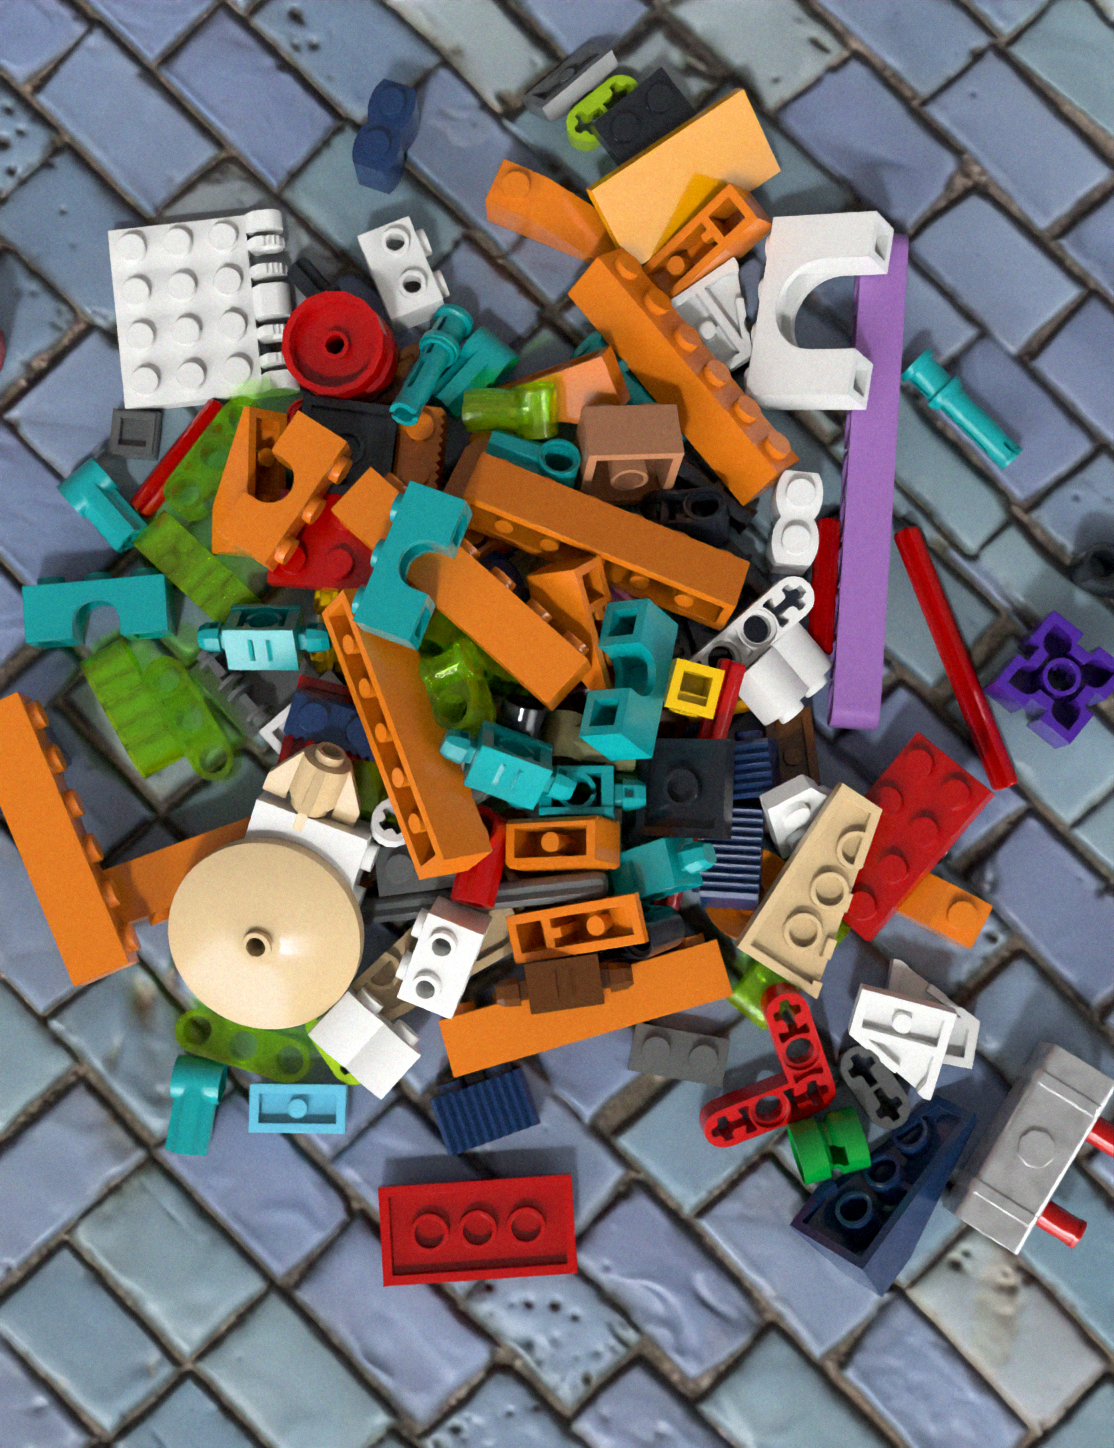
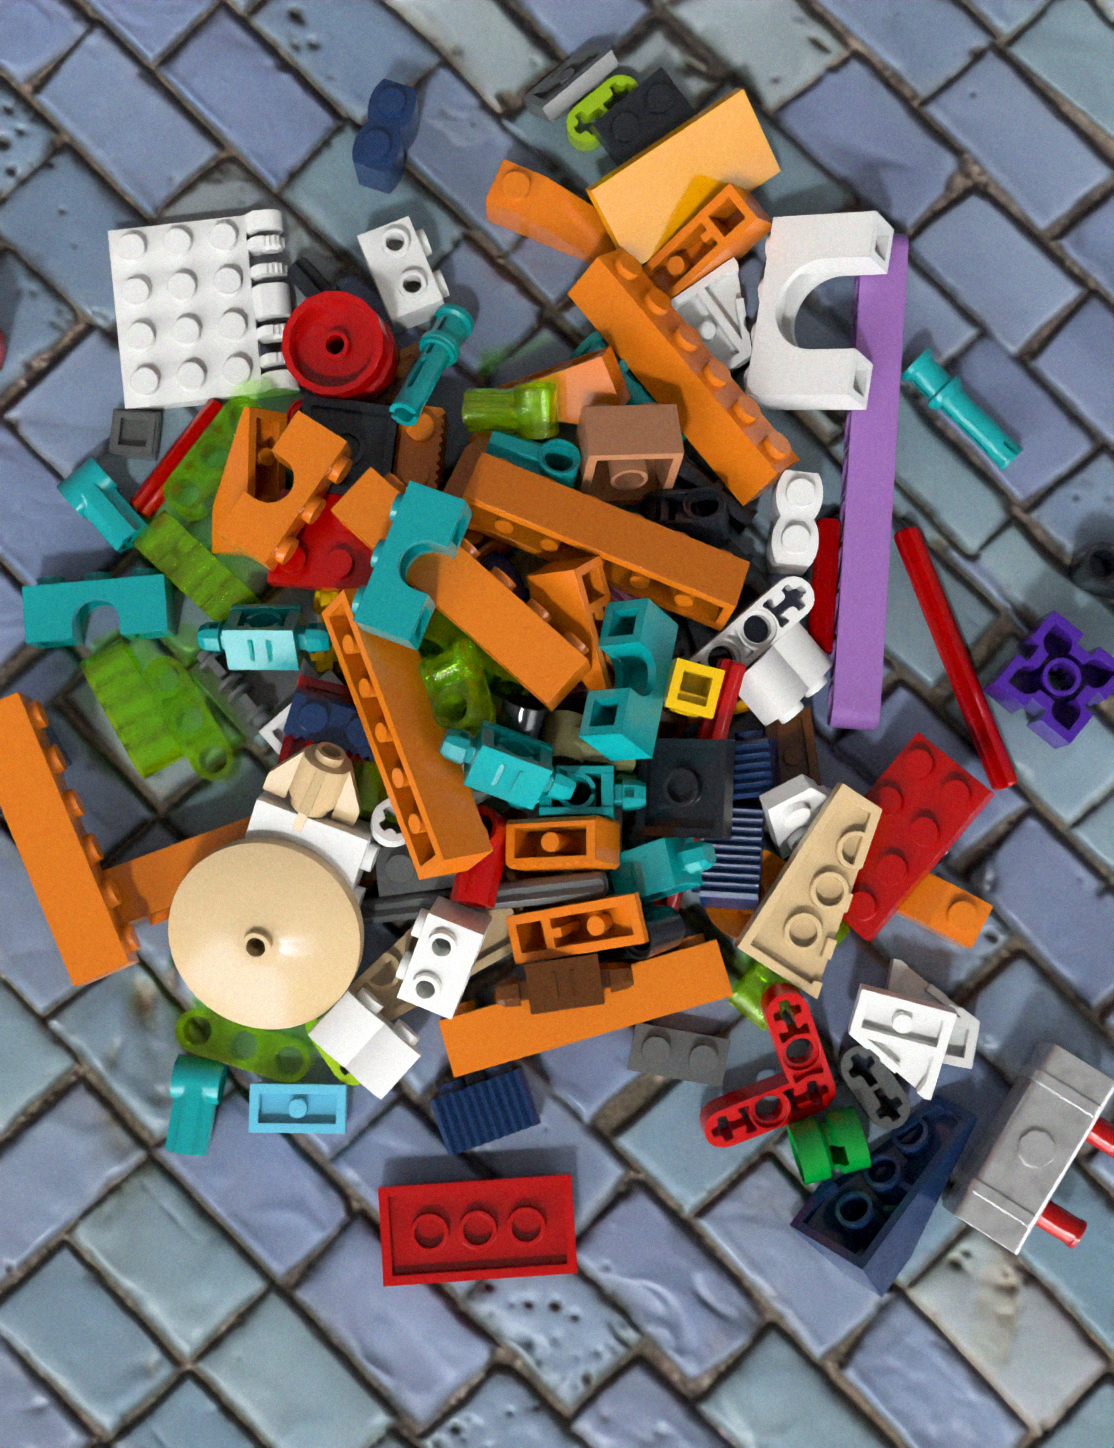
(481, 364): teal piece -> none

